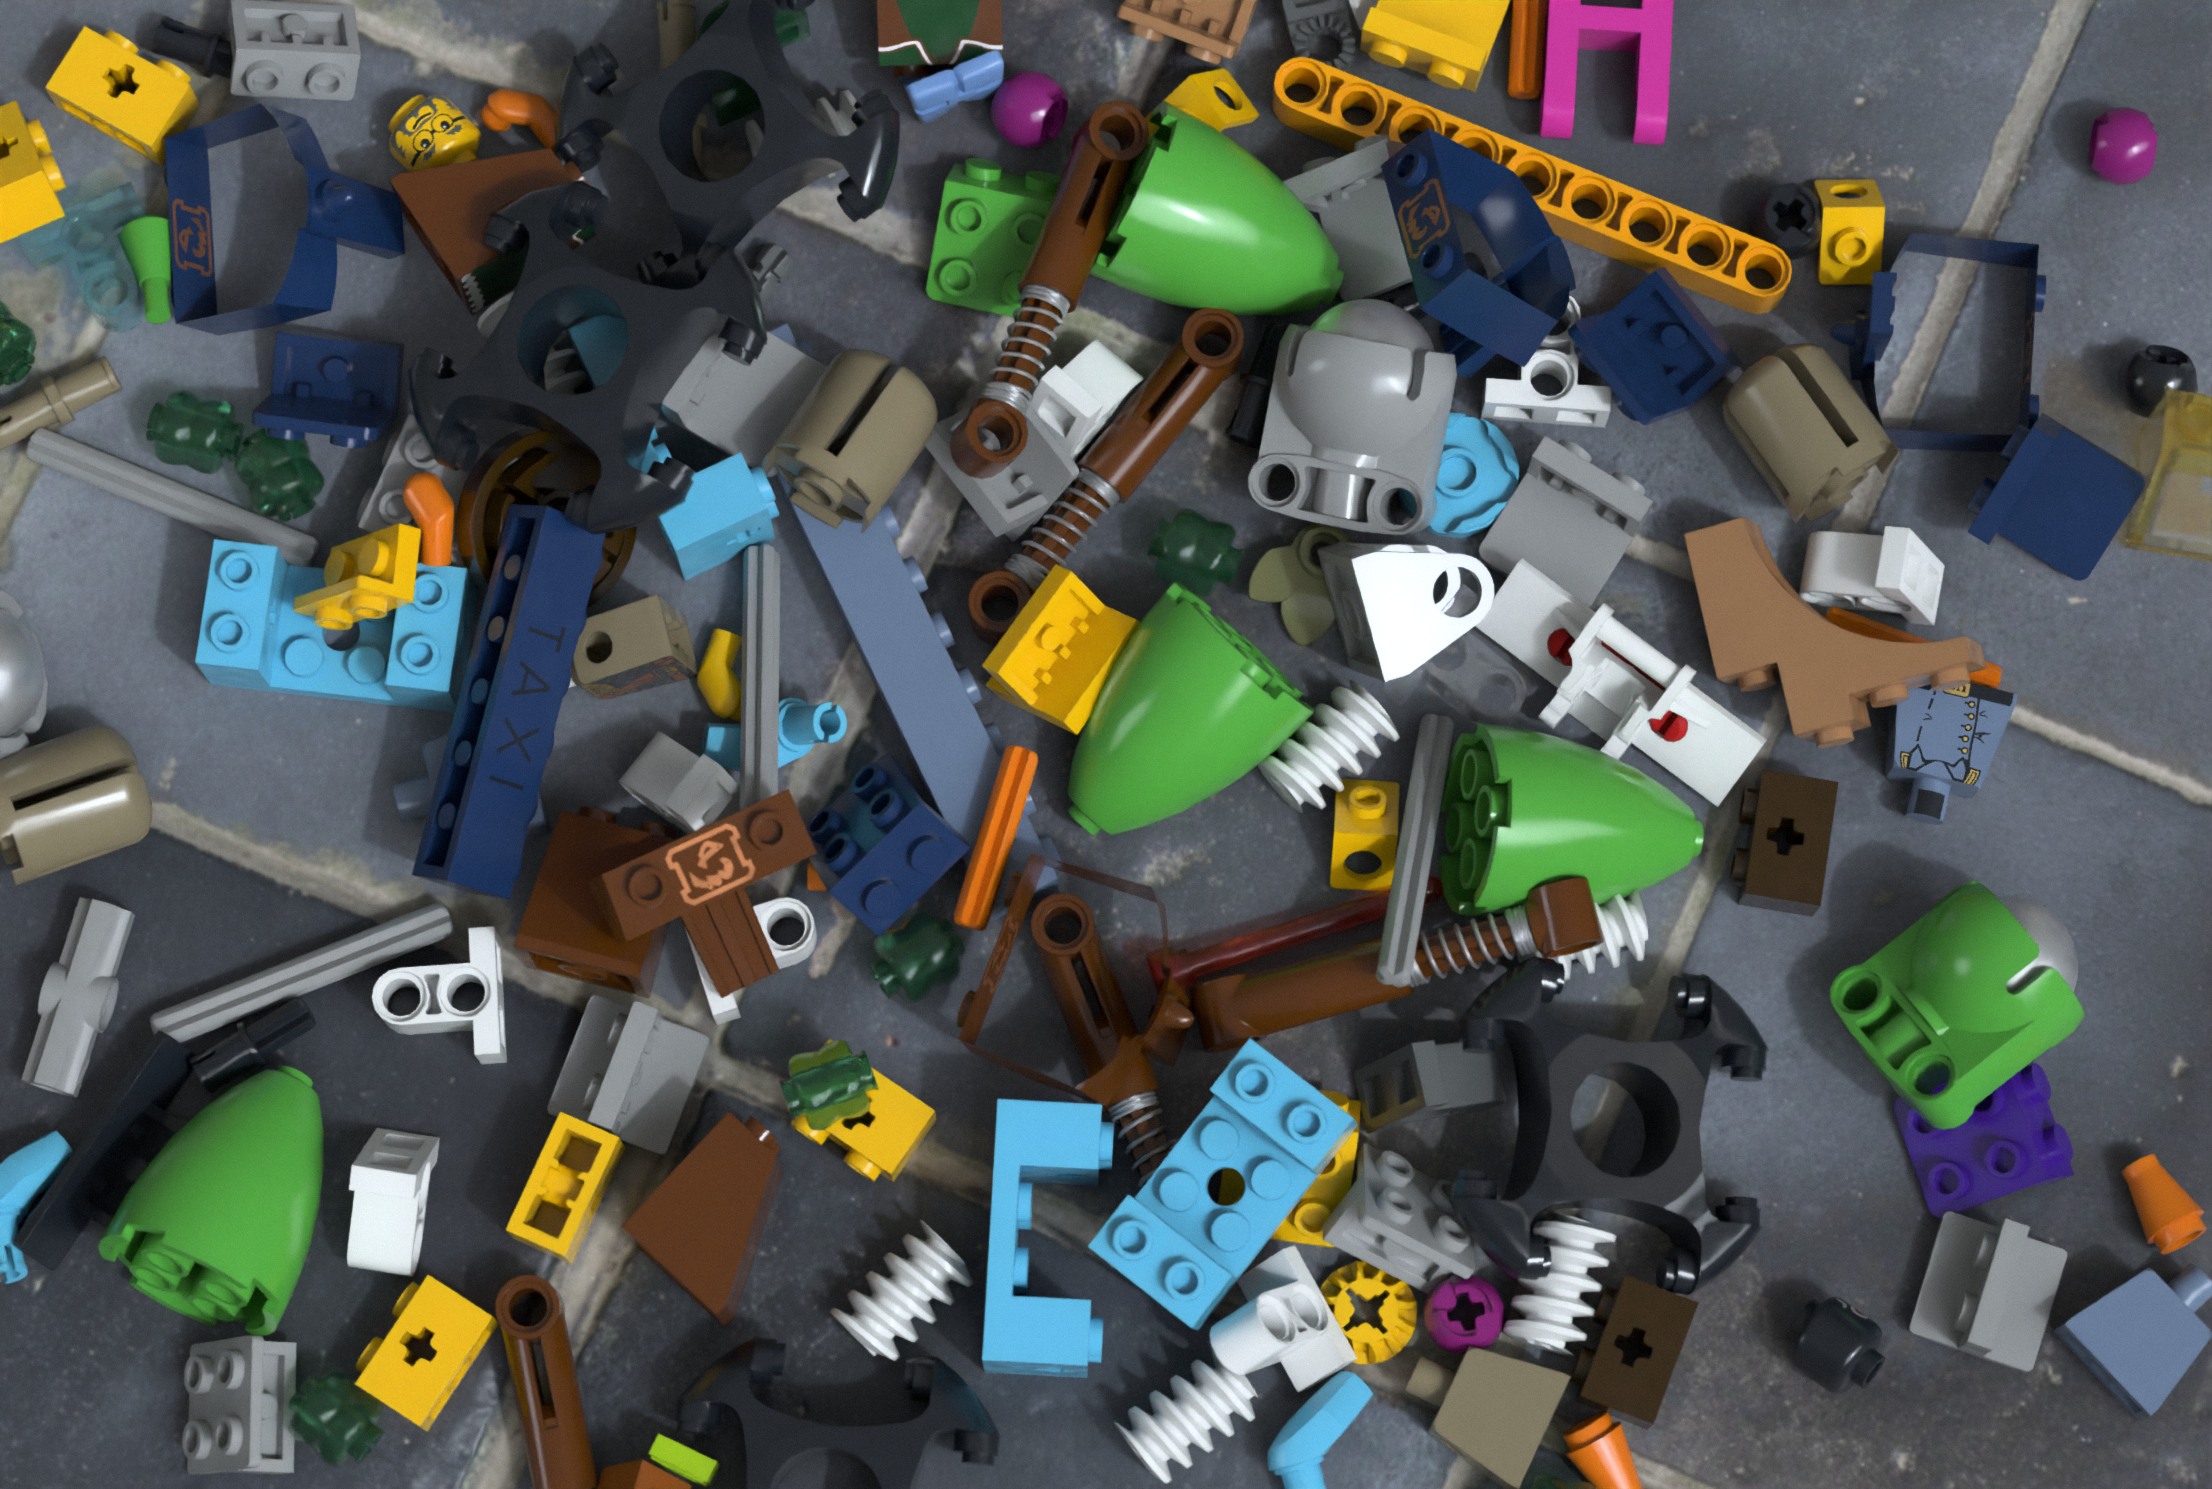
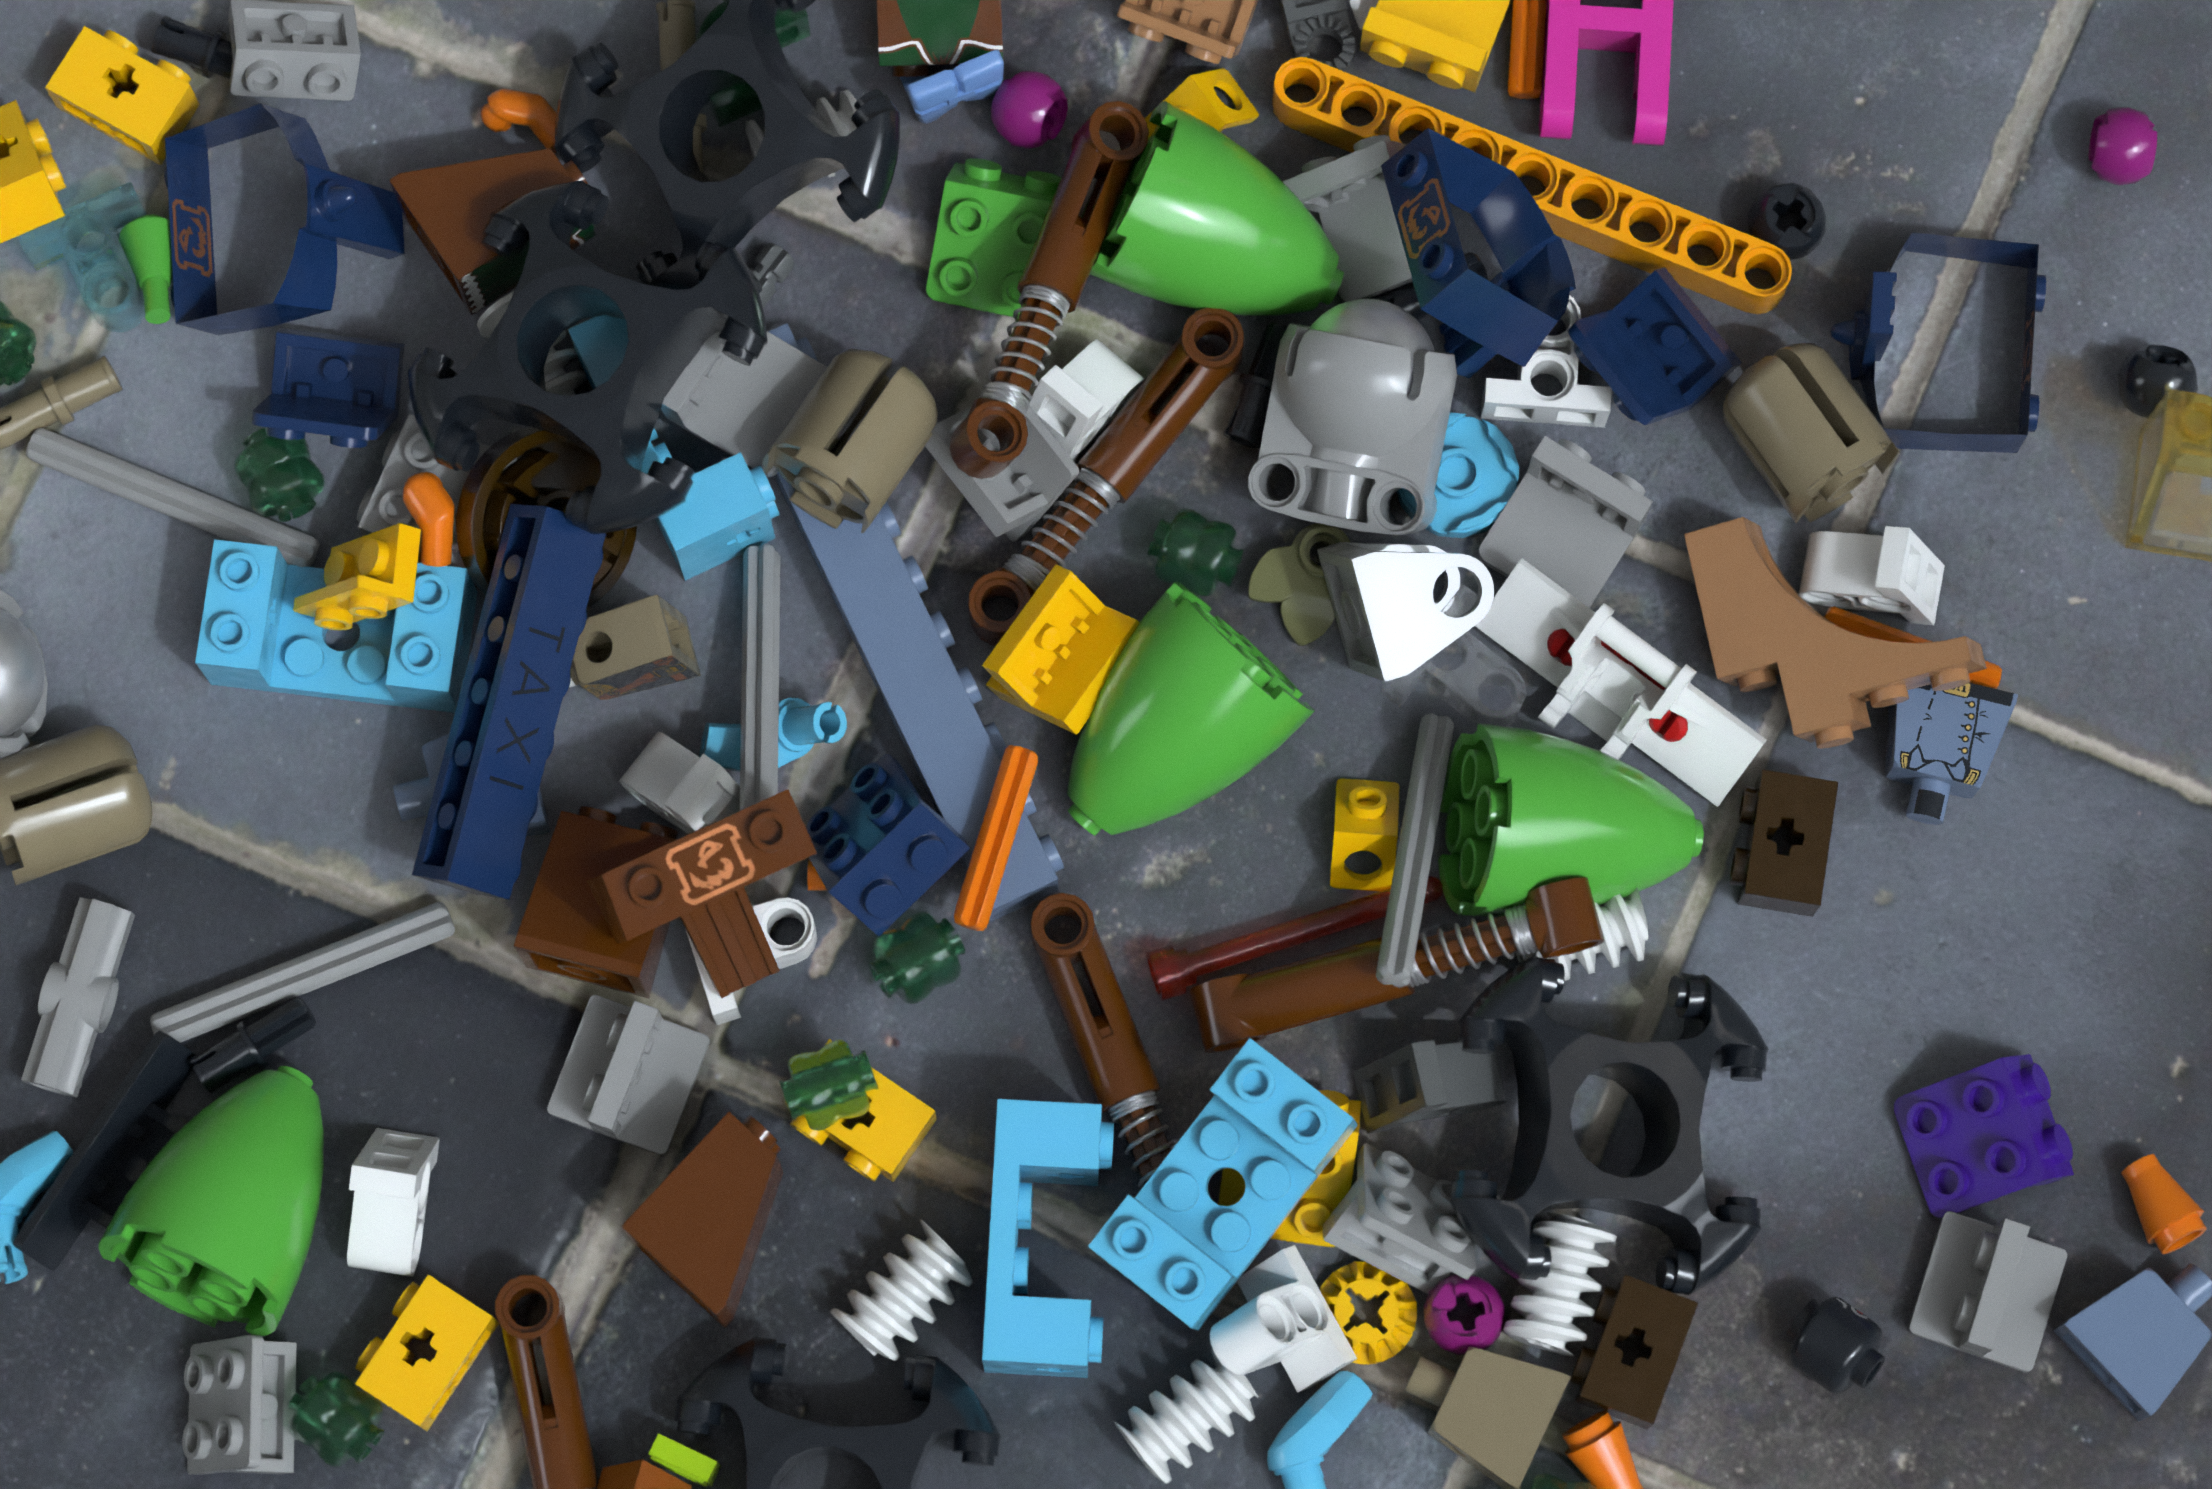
(194, 431): clear green piece -> none
(432, 134): yellow head -> none
(437, 989): white tile -> none
(565, 1188): yellow brick -> none
(716, 678): yellow arm -> none
(1167, 1019): reddish brown piece -> none
(1328, 746): white piece -> none
(1850, 231): yellow bracket -> none
(1963, 1000): bright green piece -> none
(2057, 497): dark blue bracket -> none

